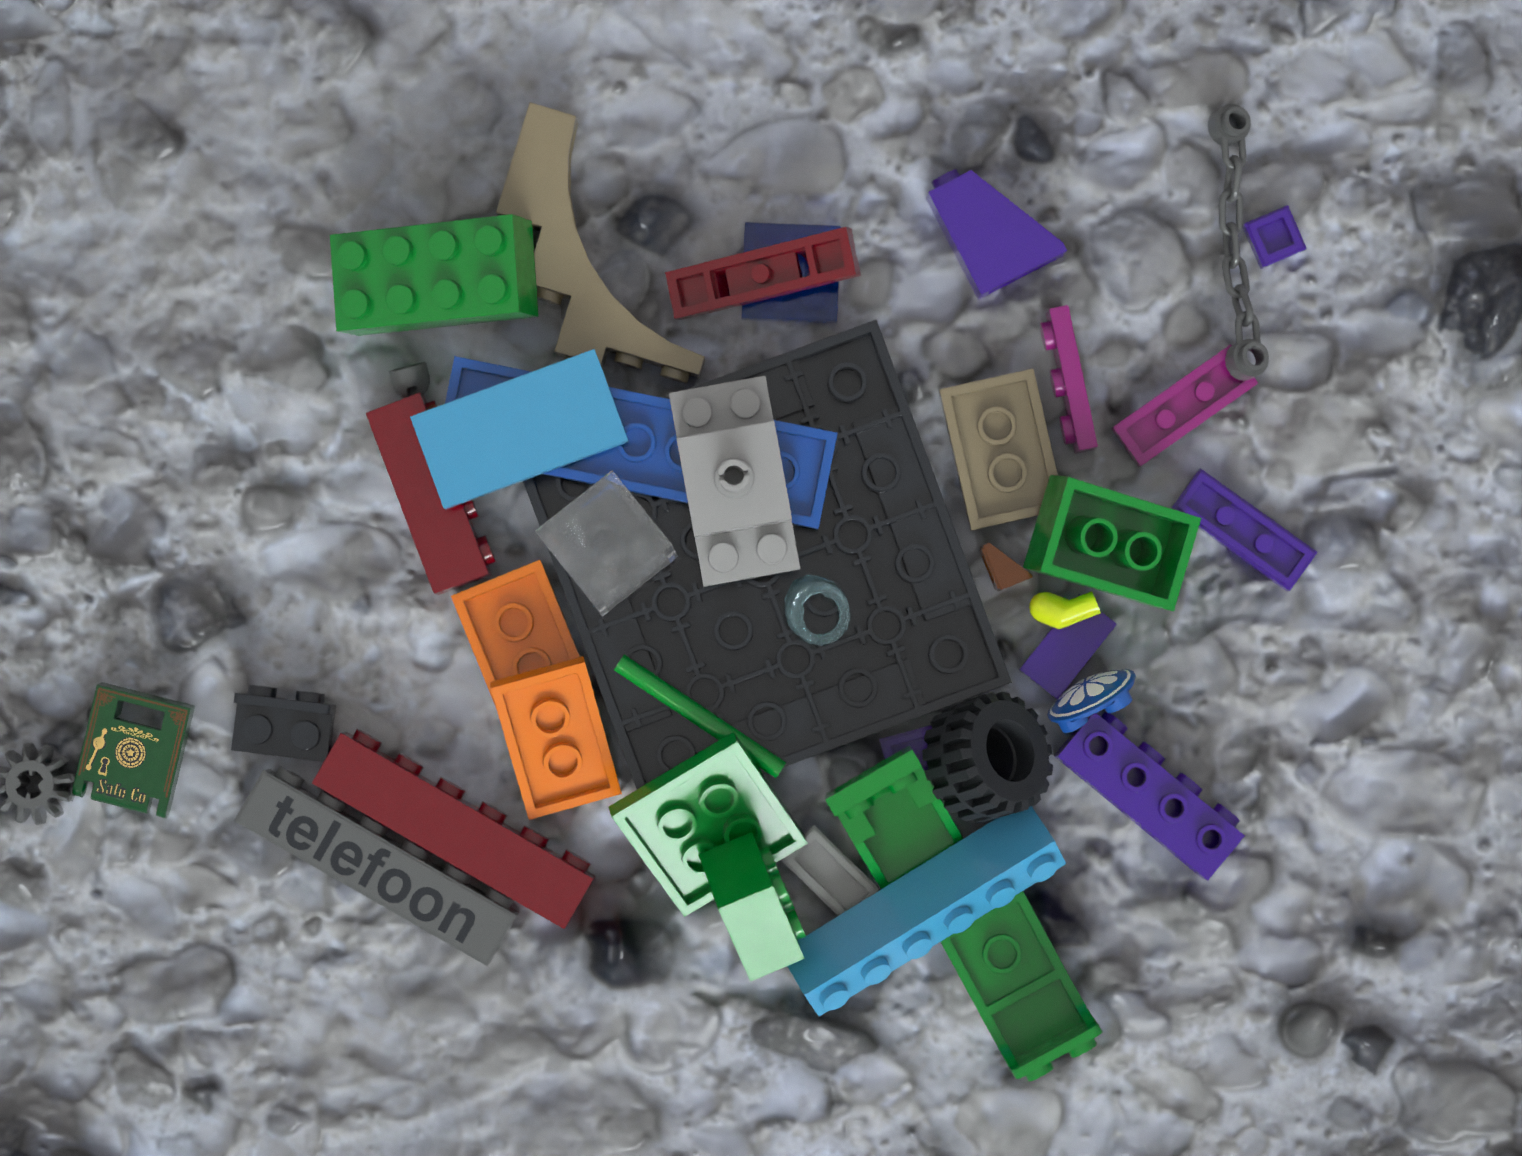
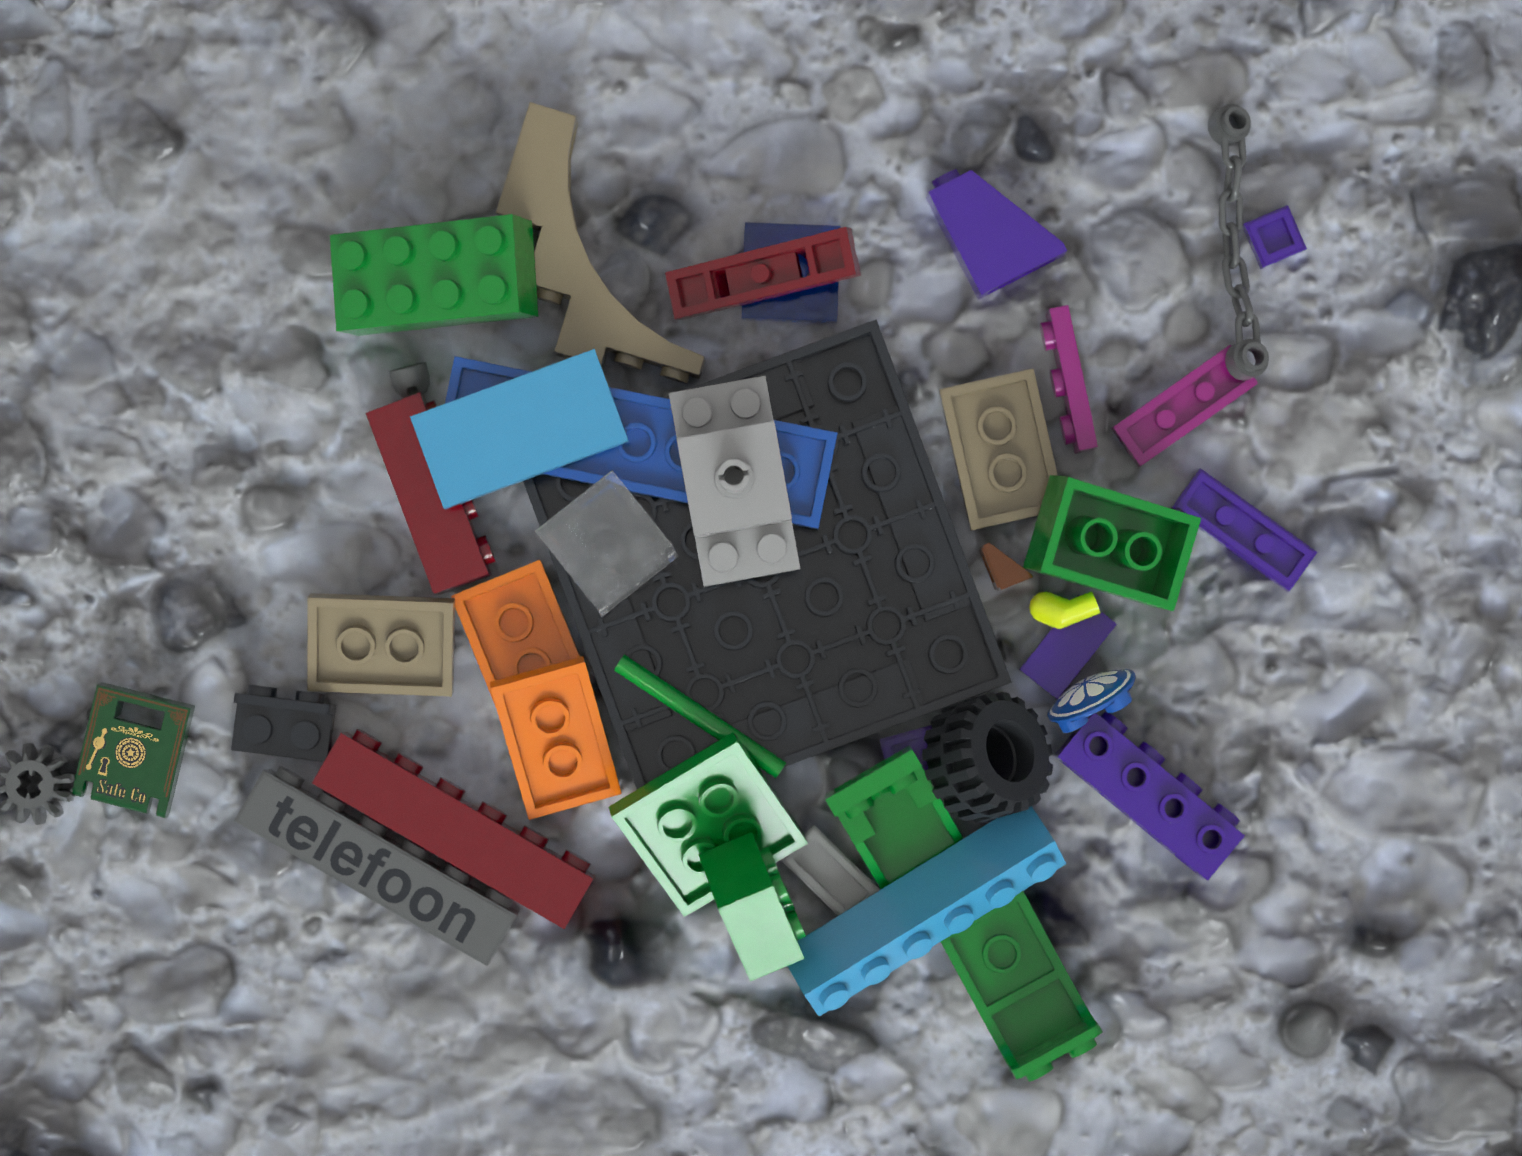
(380, 644): none -> dark tan plate
(799, 592): clear light blue piece -> none

